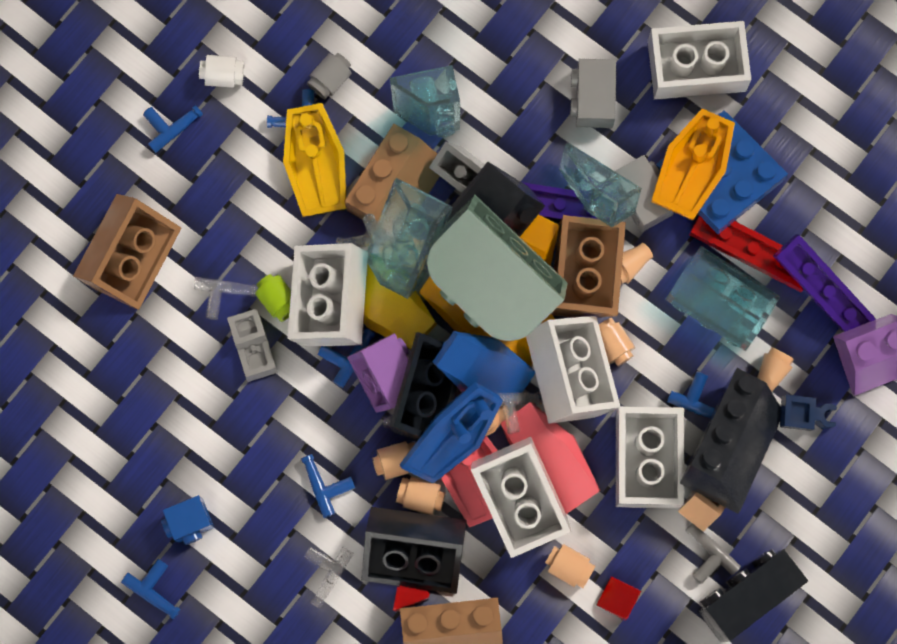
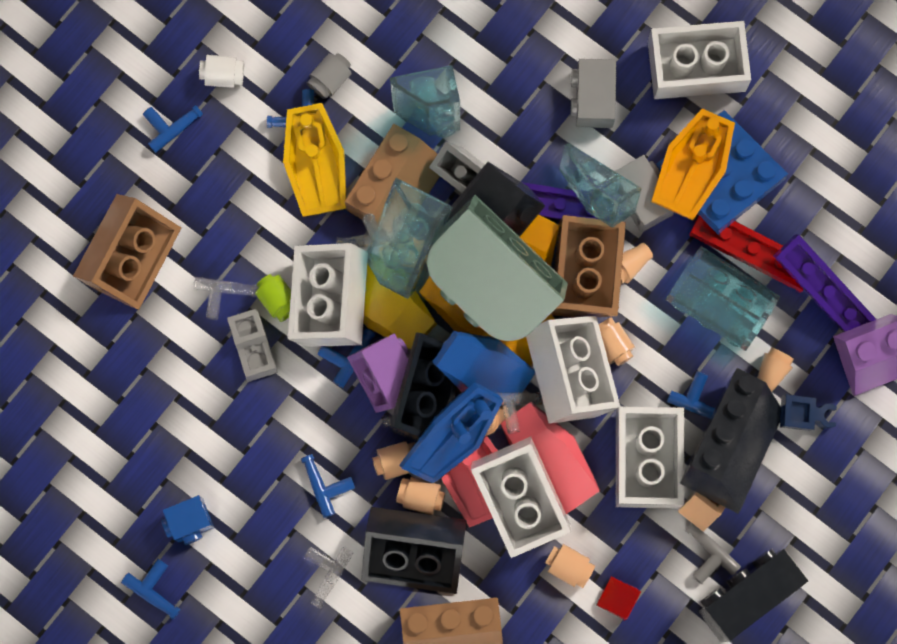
(408, 597): red slope -> none

